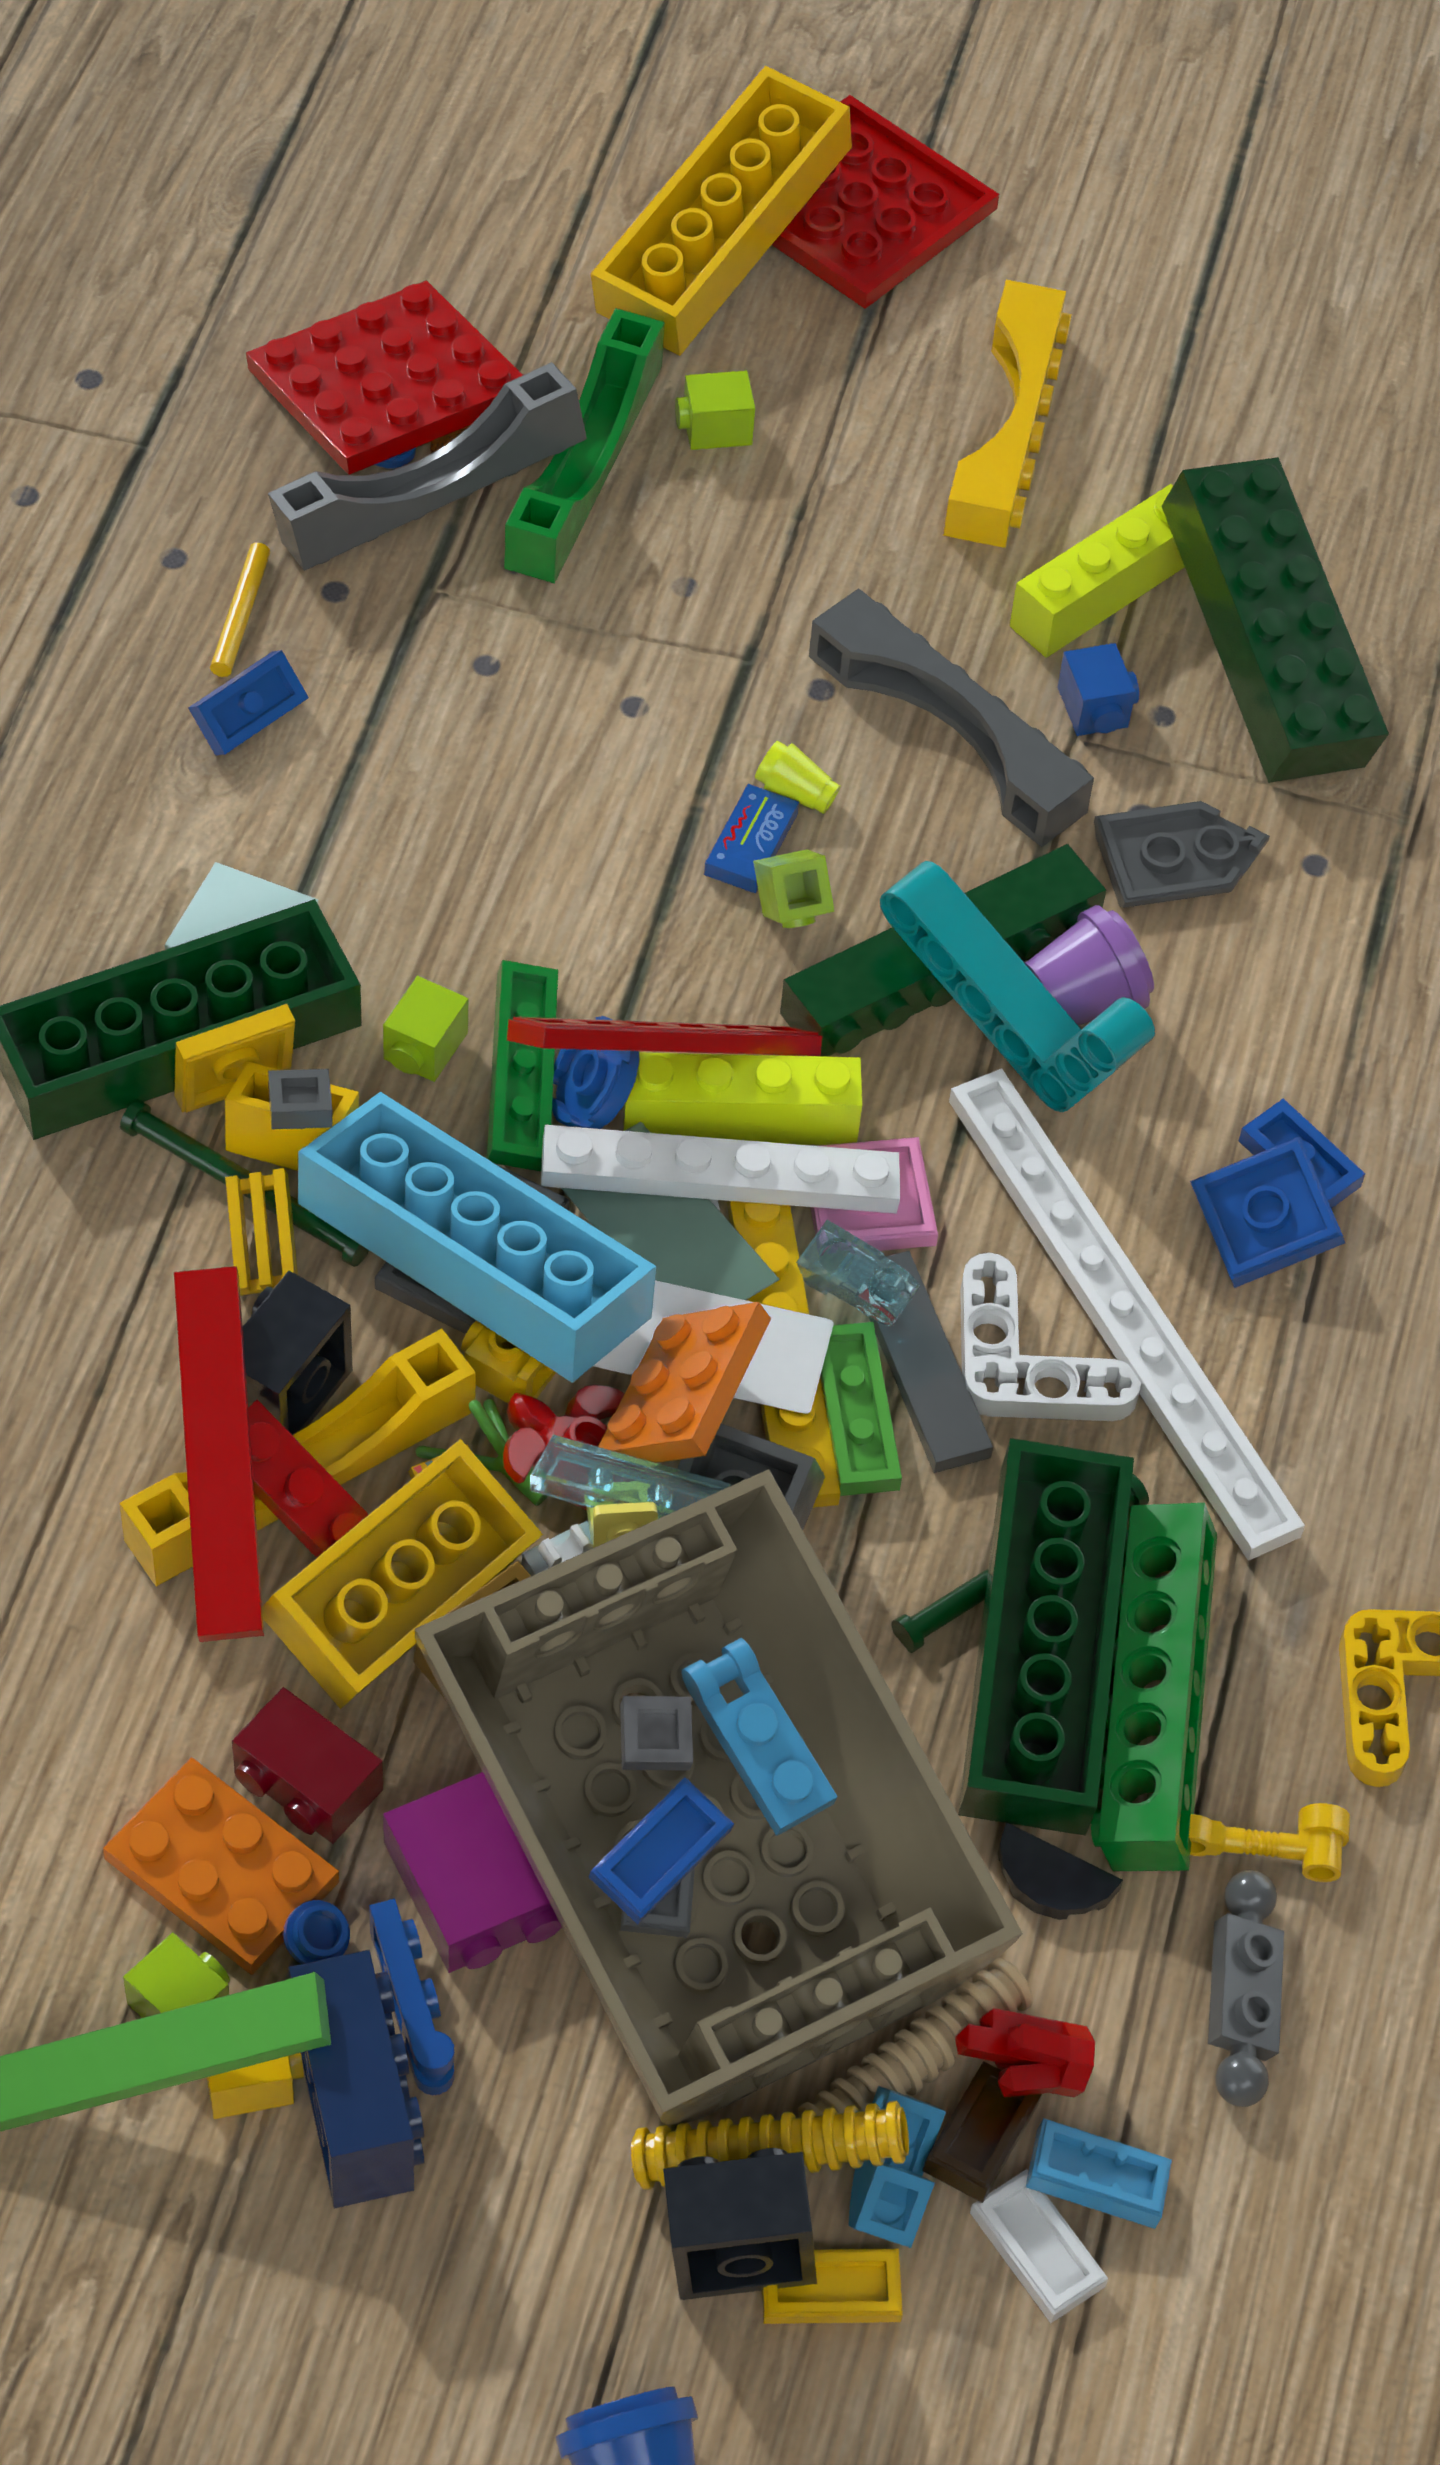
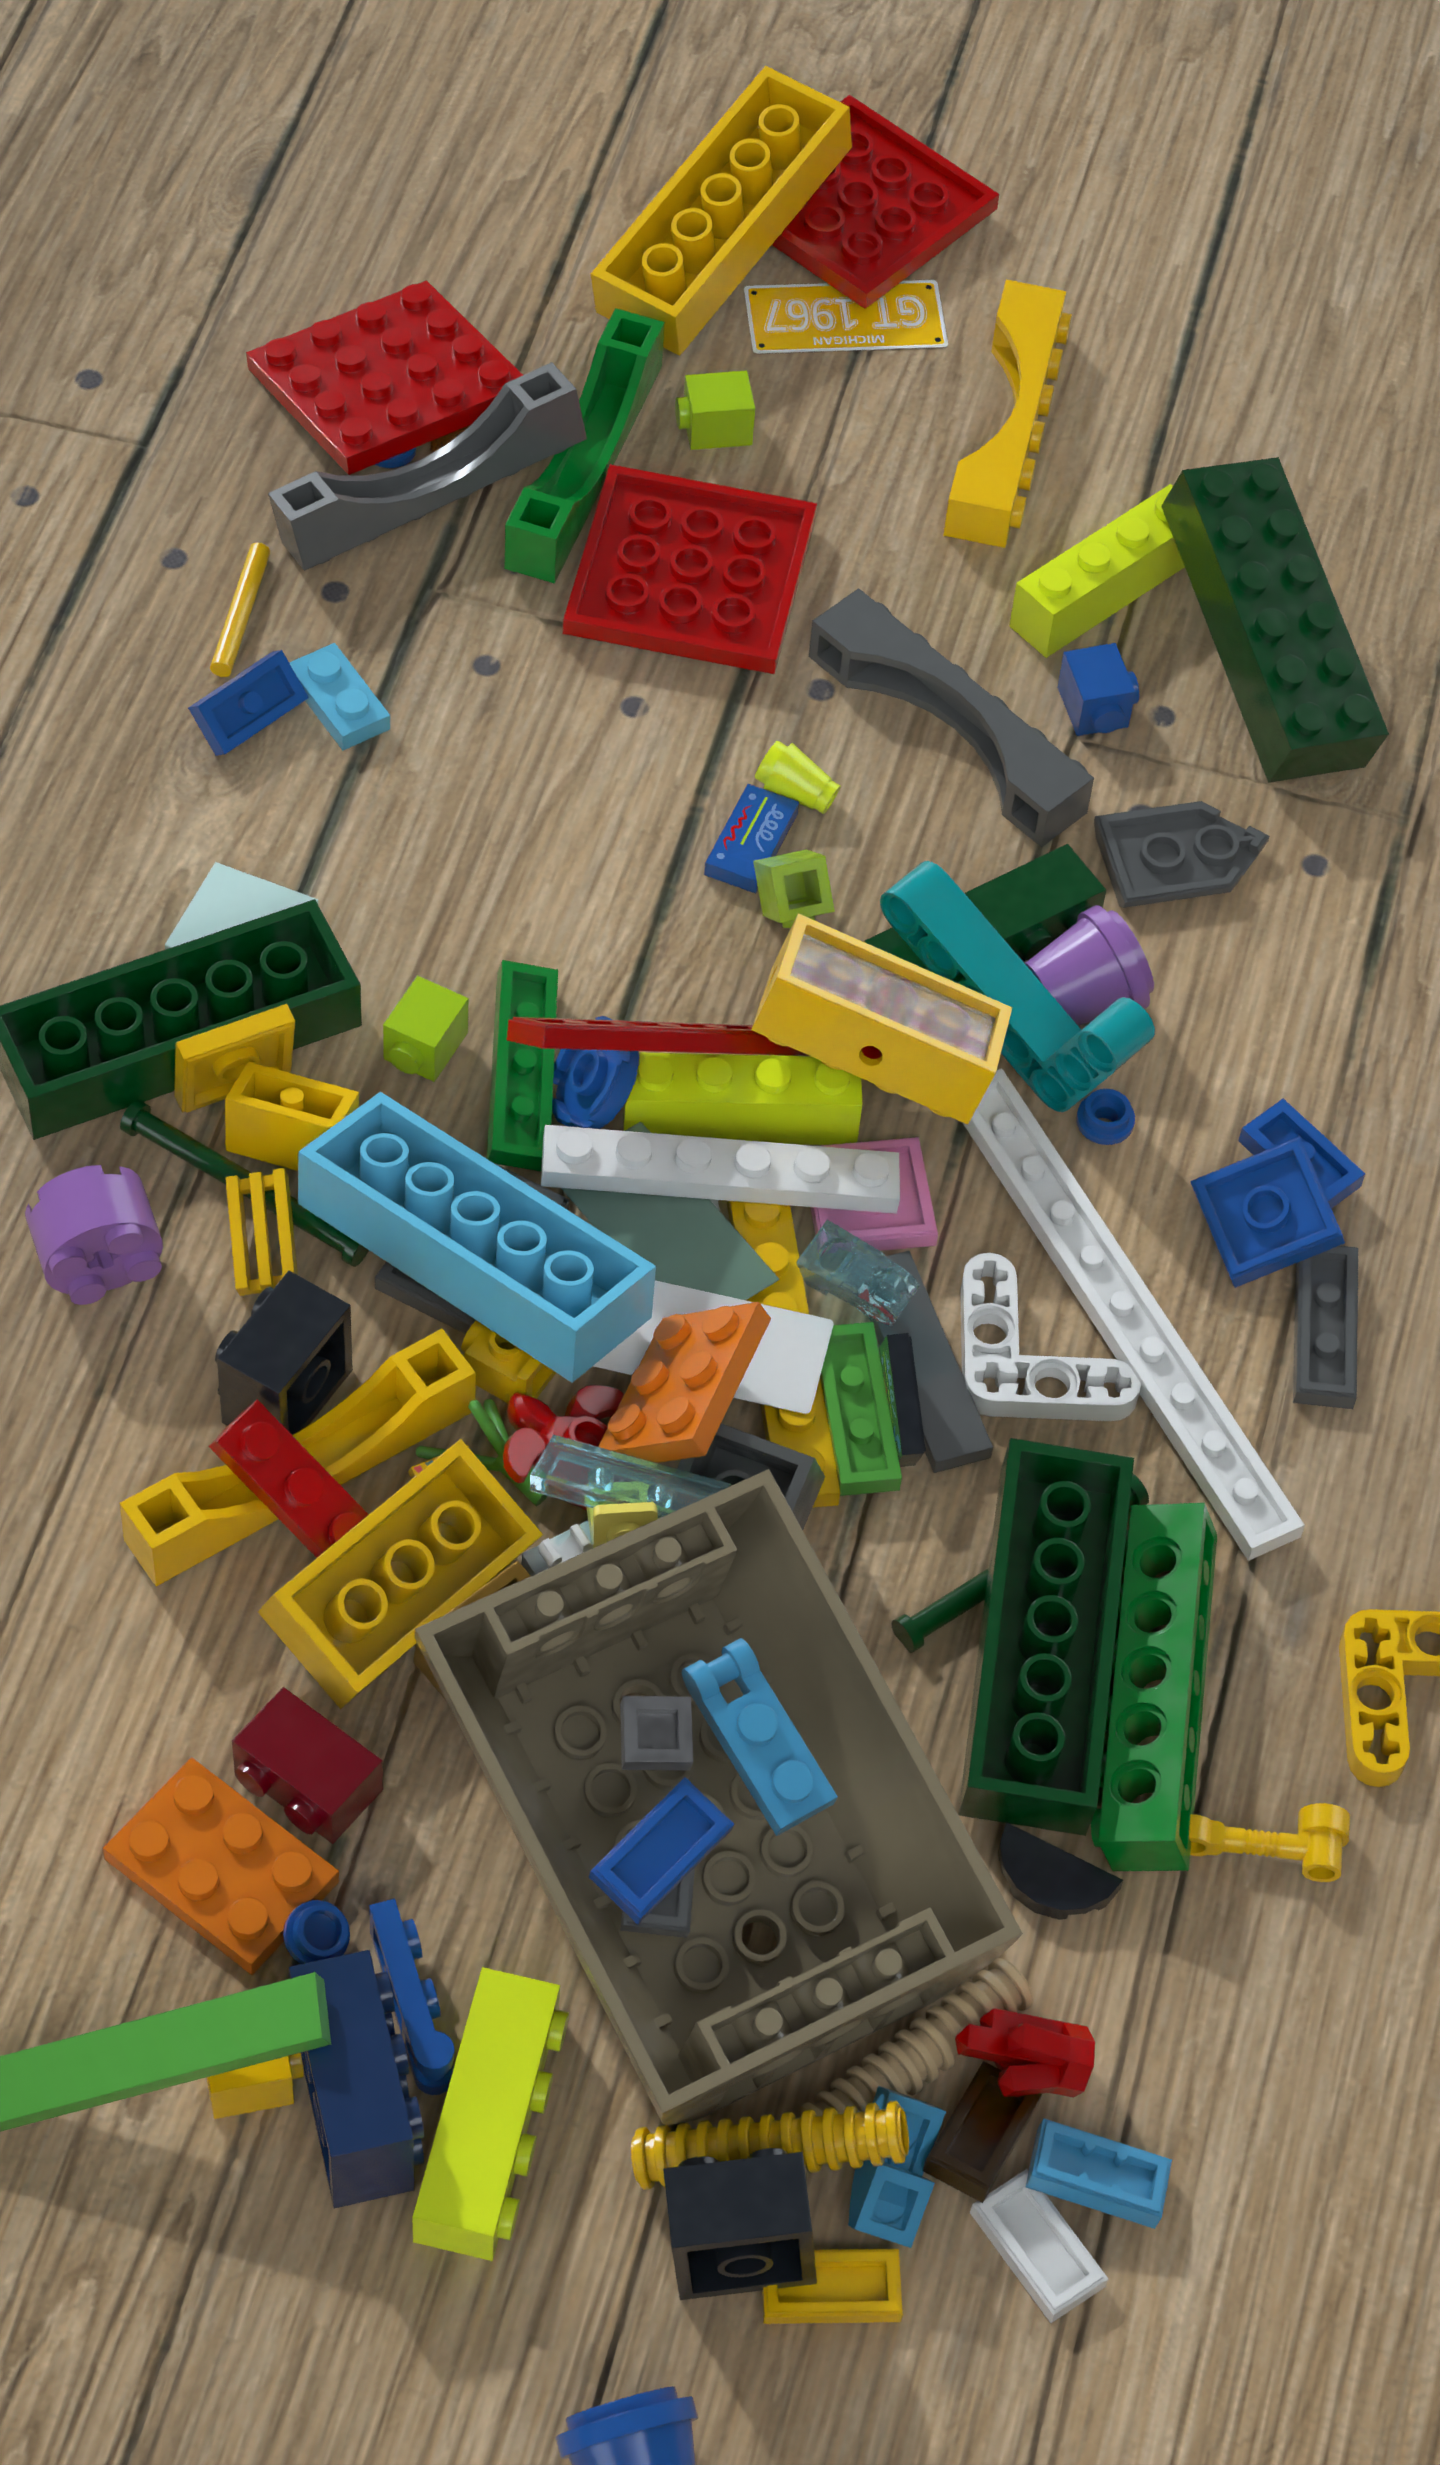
(94, 1232): none -> medium lavender brick
(173, 1979): lime brick -> none
(218, 1455): red tile -> none
(300, 1099): dark grey plate -> none
(340, 697): none -> medium azure plate
(467, 1874): magenta brick -> none
(487, 2115): none -> neon yellow brick
(690, 569): none -> red plate
(826, 320): none -> yellow sticker
(883, 1019): none -> yellow brick
(903, 1397): none -> black tile
(1108, 1105): none -> blue plate
(1246, 1988): dark grey plate -> none
(1326, 1329): none -> dark grey tile

